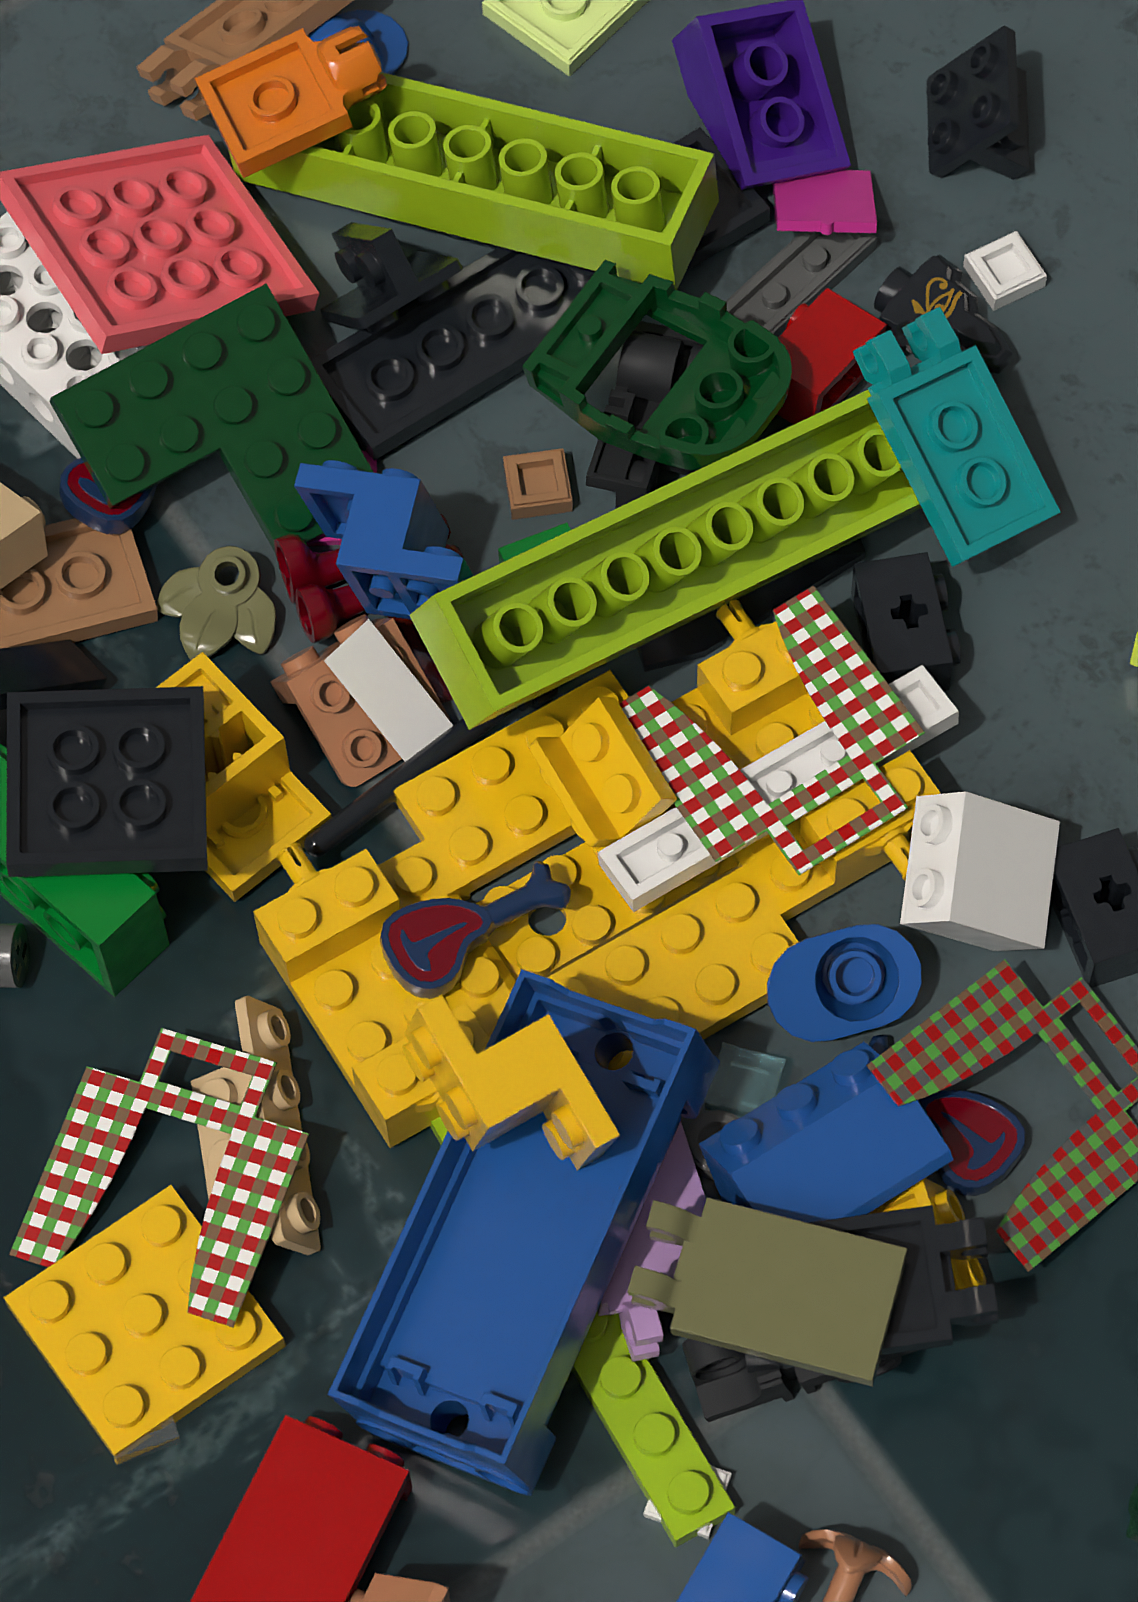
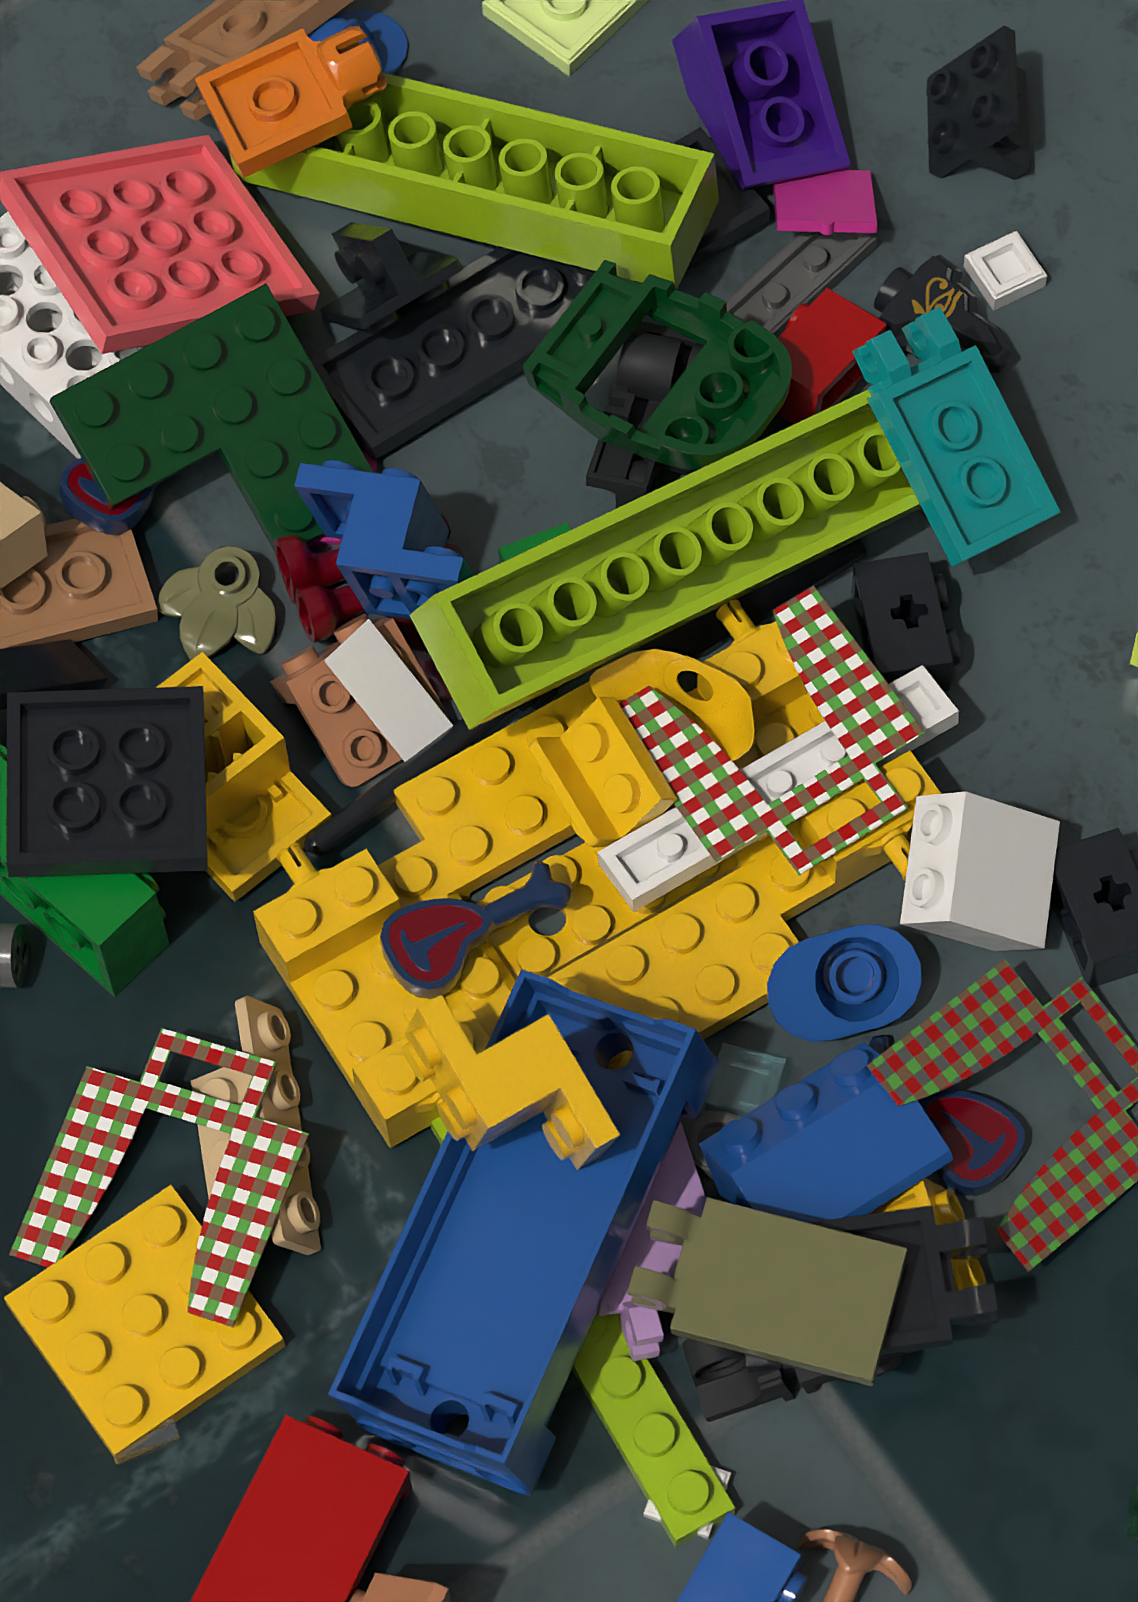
(537, 484): medium nougat tile -> none
(723, 717): none -> yellow piece

